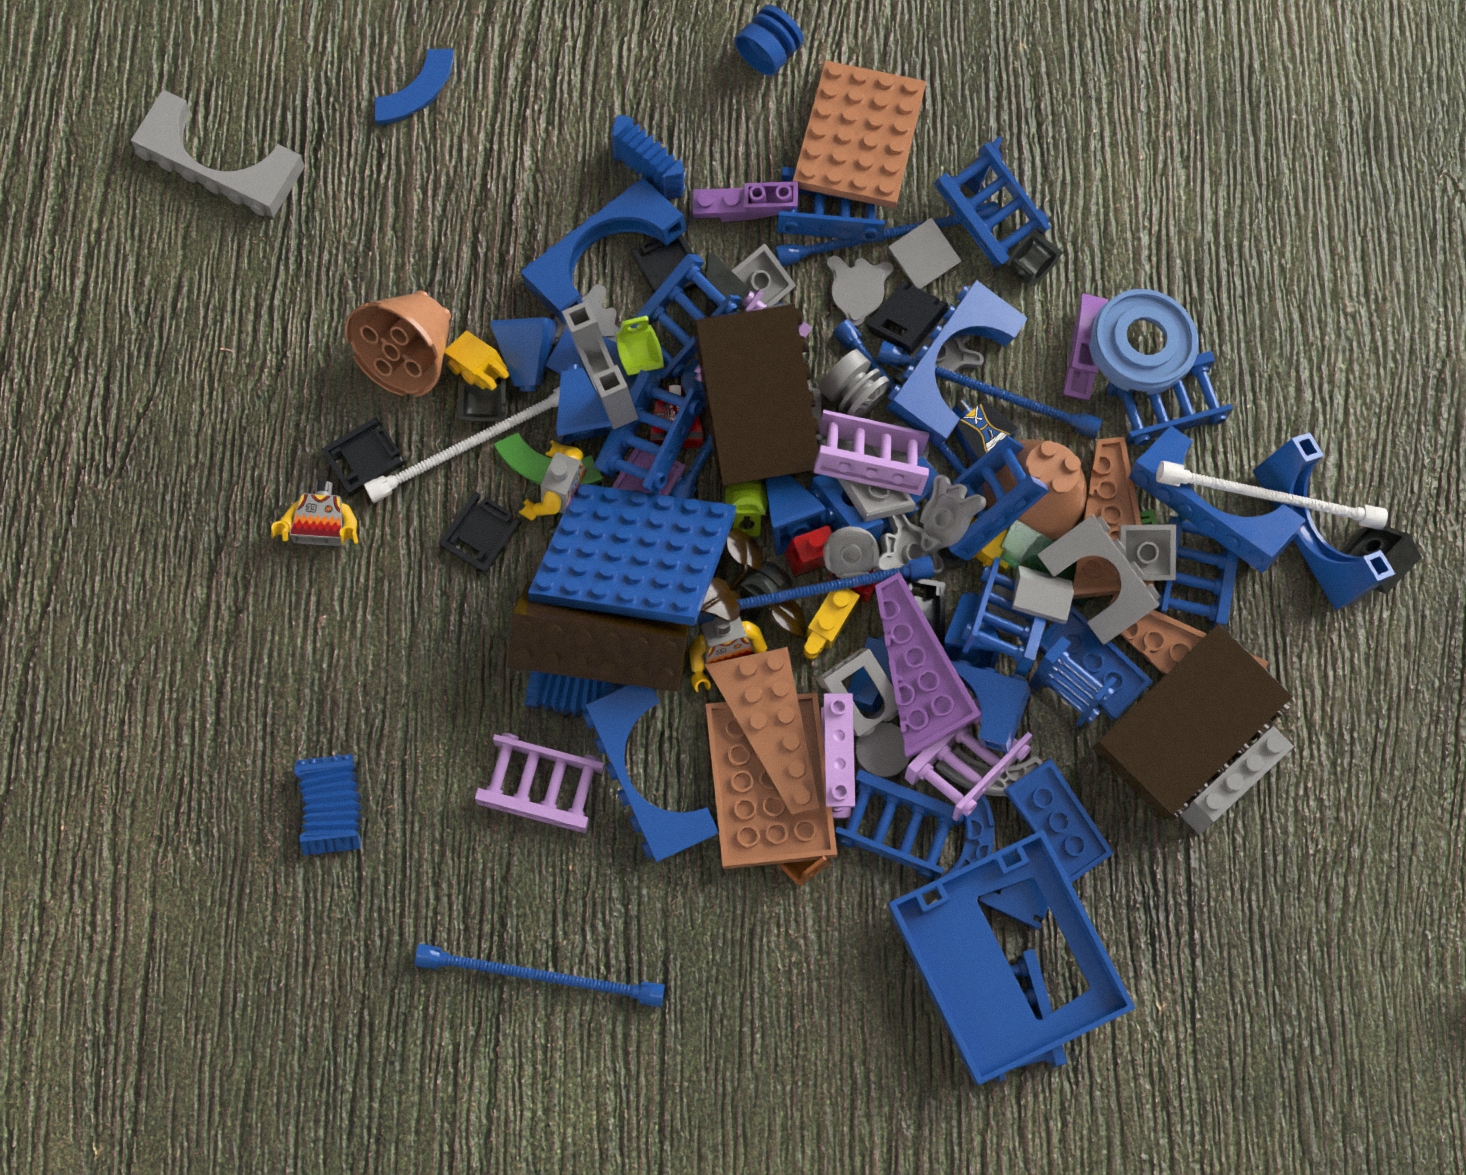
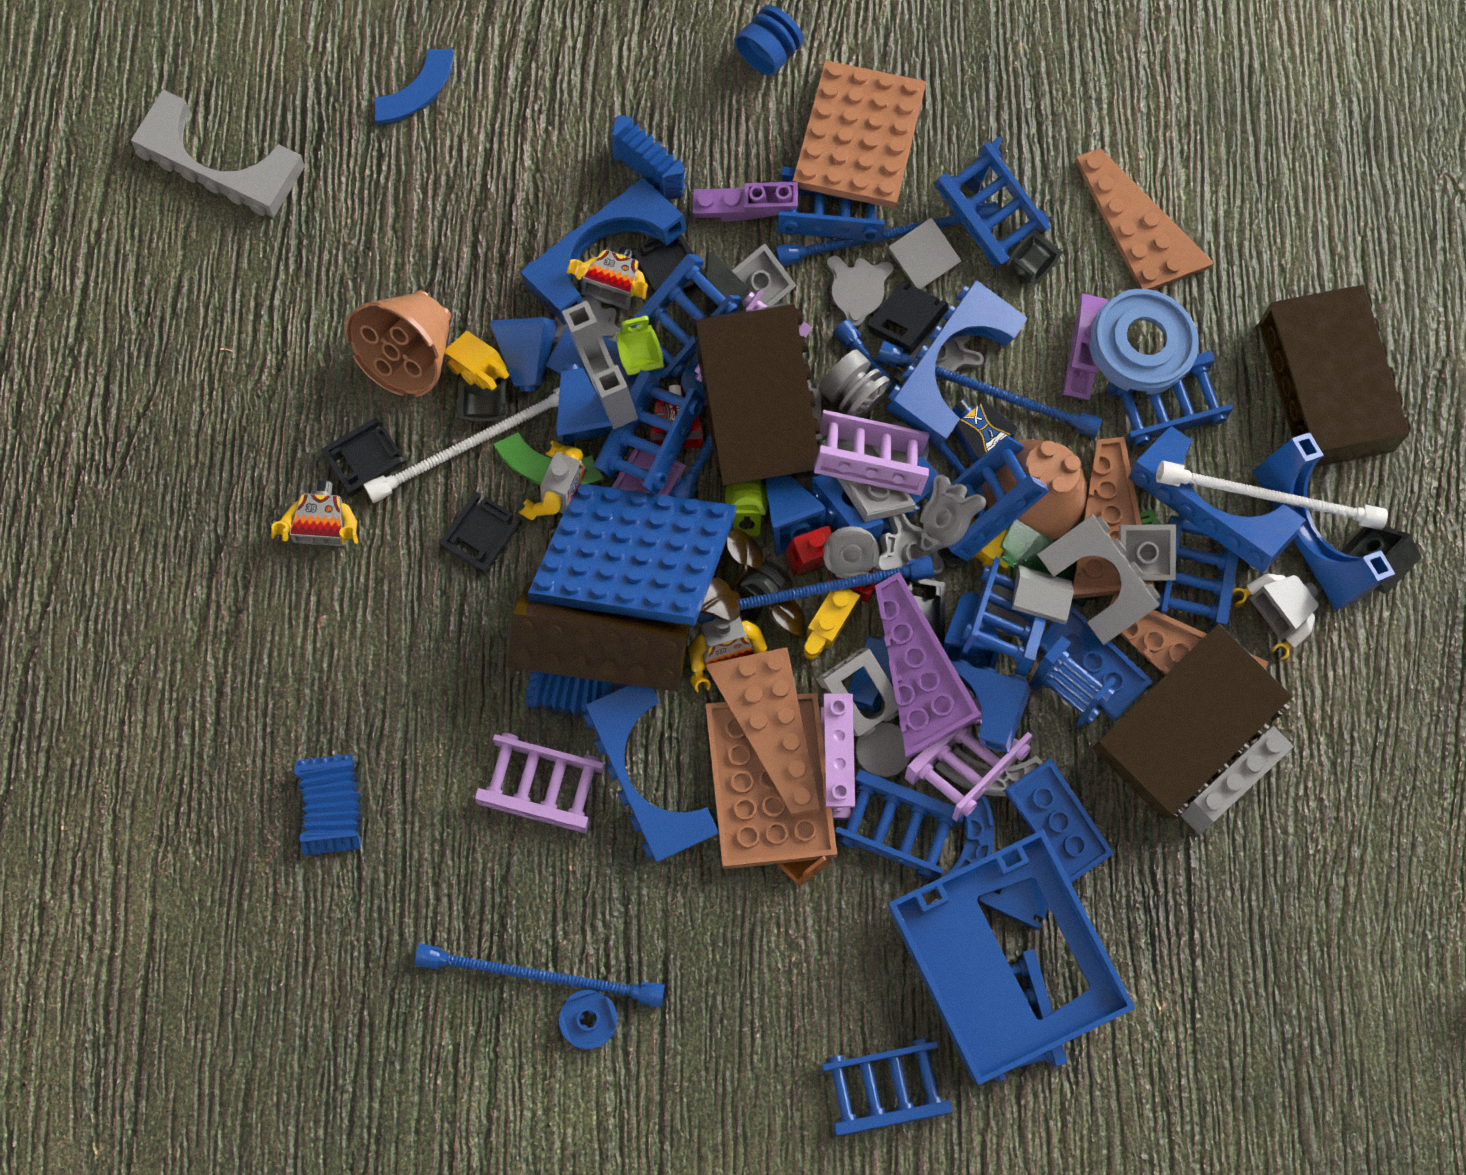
(580, 1035): none -> blue plate
(611, 277): none -> torso
(905, 1109): none -> blue fence
(1146, 237): none -> nougat wing
(1284, 605): none -> light grey torso
(1334, 374): none -> dark brown brick

